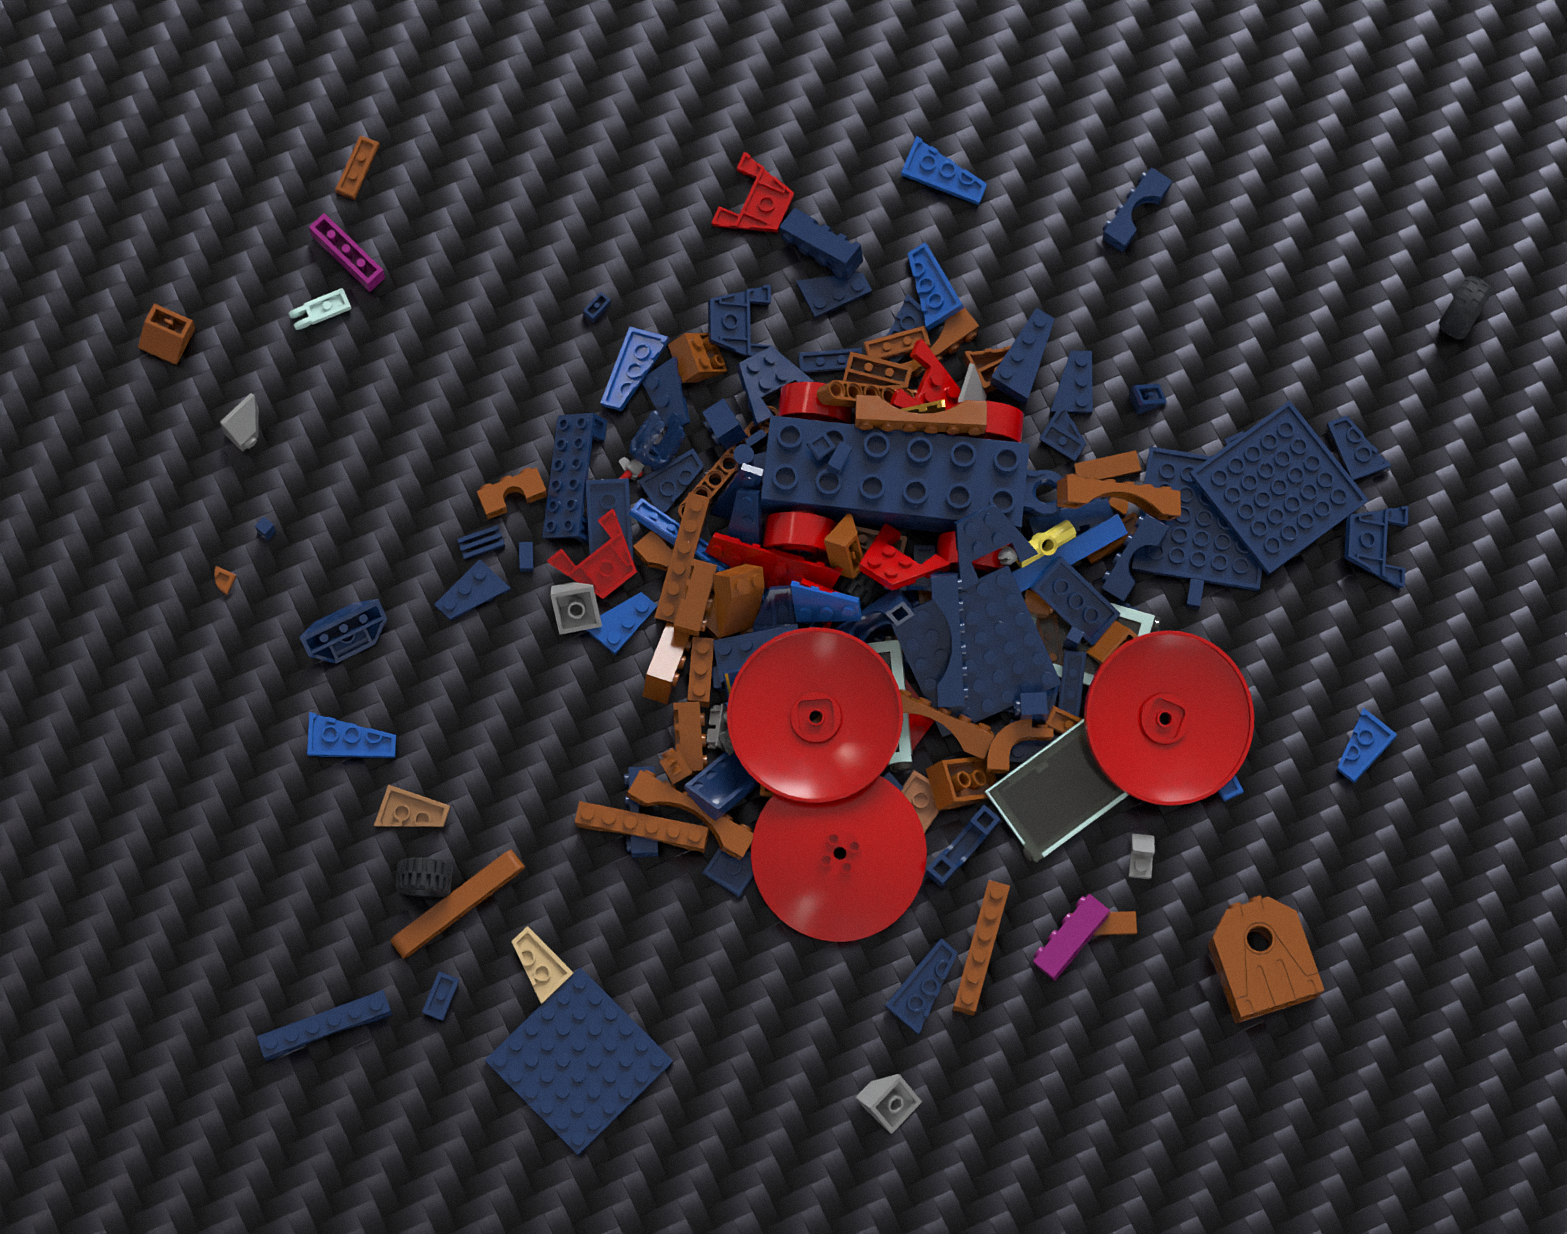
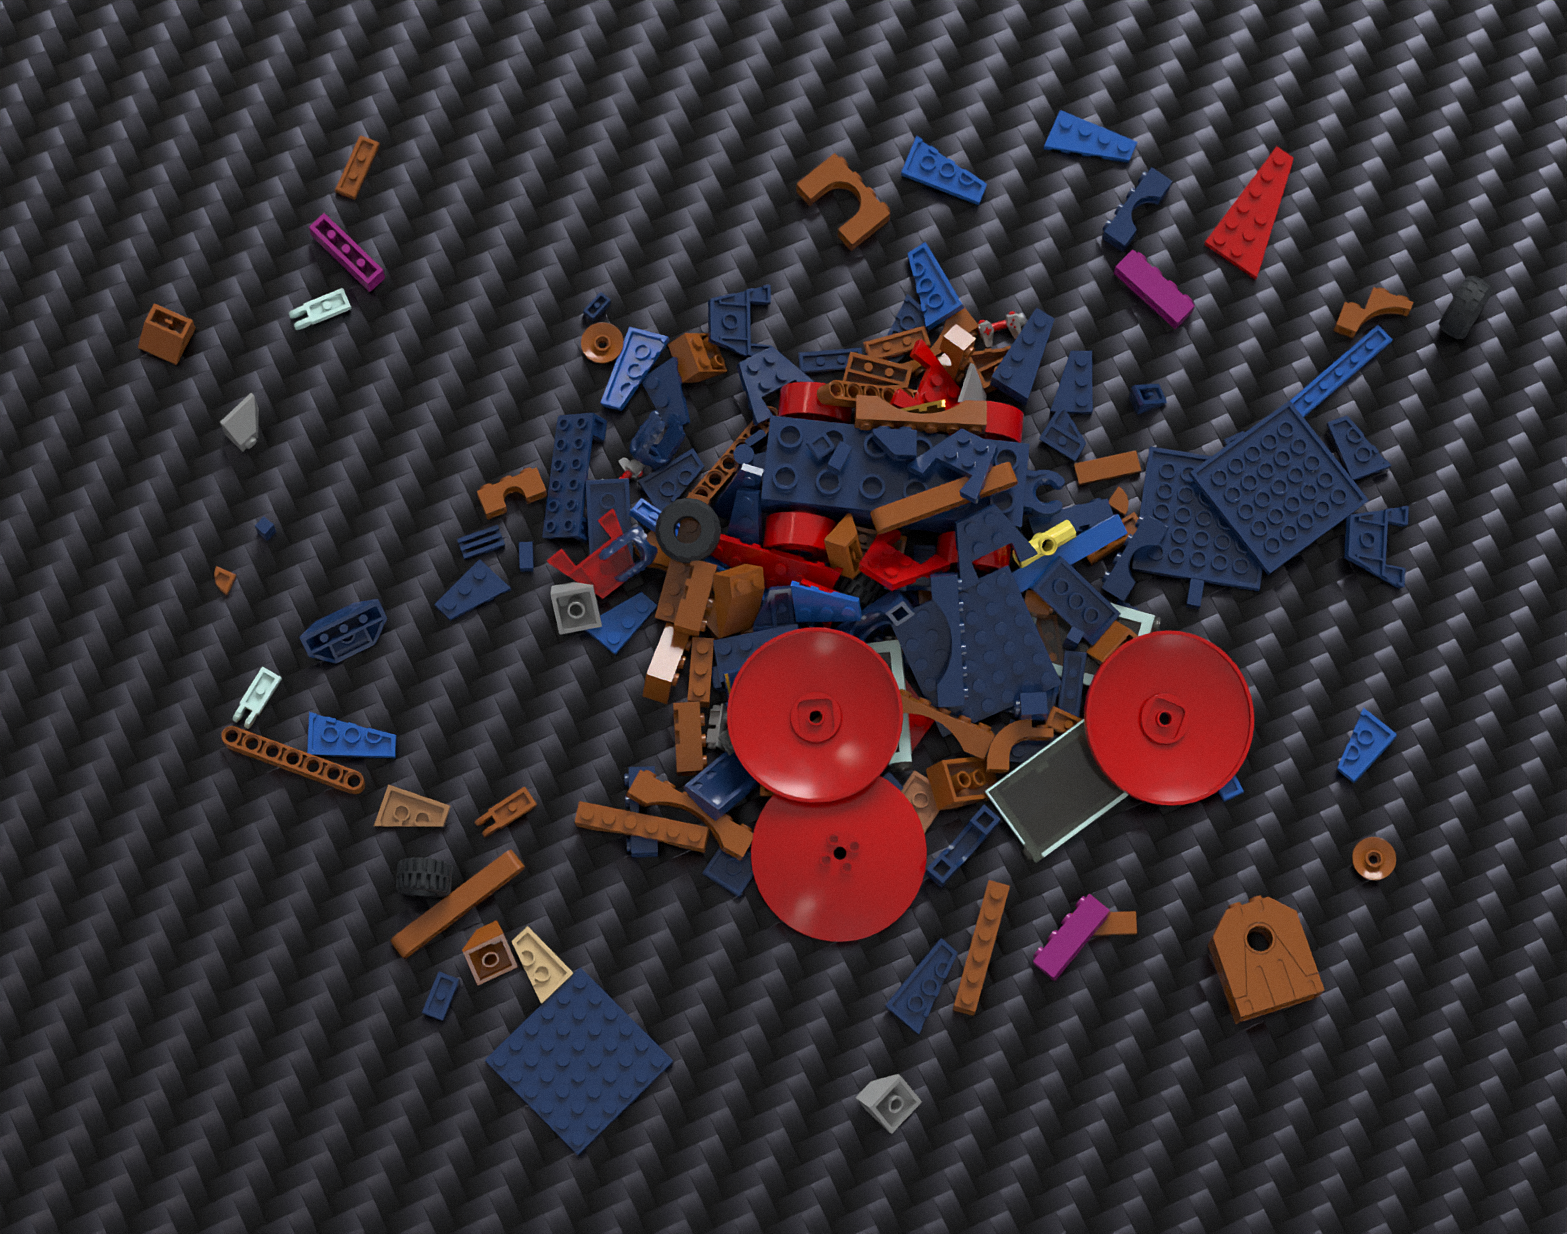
(257, 696): none -> light aqua hinge
(286, 752): none -> dark orange beam
(320, 1025): dark blue arch -> none
(488, 953): none -> dark orange slope
(507, 811): none -> dark orange hinge
(602, 333): none -> dark orange dish
(646, 550): none -> dark blue piece
(672, 515): none -> black tyre
(675, 765): dark orange brick -> none
(724, 425): dark blue brick -> none
(764, 205): red wing -> none
(822, 244): dark blue wedge -> none
(832, 292): dark blue wing -> none
(836, 175): none -> dark orange arch
(897, 443): none -> dark blue slope
(938, 500): none -> dark orange beam
(957, 350): none -> dark orange arch
(964, 454): none -> dark blue wing
(1007, 556): light grey hinge -> none
(1013, 323): none -> light grey piece
(1083, 137): none -> blue wing
(1141, 856): light grey slope -> none
(1154, 288): none -> magenta brick
(1158, 502): dark orange arch -> none
(1247, 225): none -> red wing
(1341, 370): none -> blue tile
(1376, 848): none -> dark orange dish
(1378, 303): none -> dark orange arch

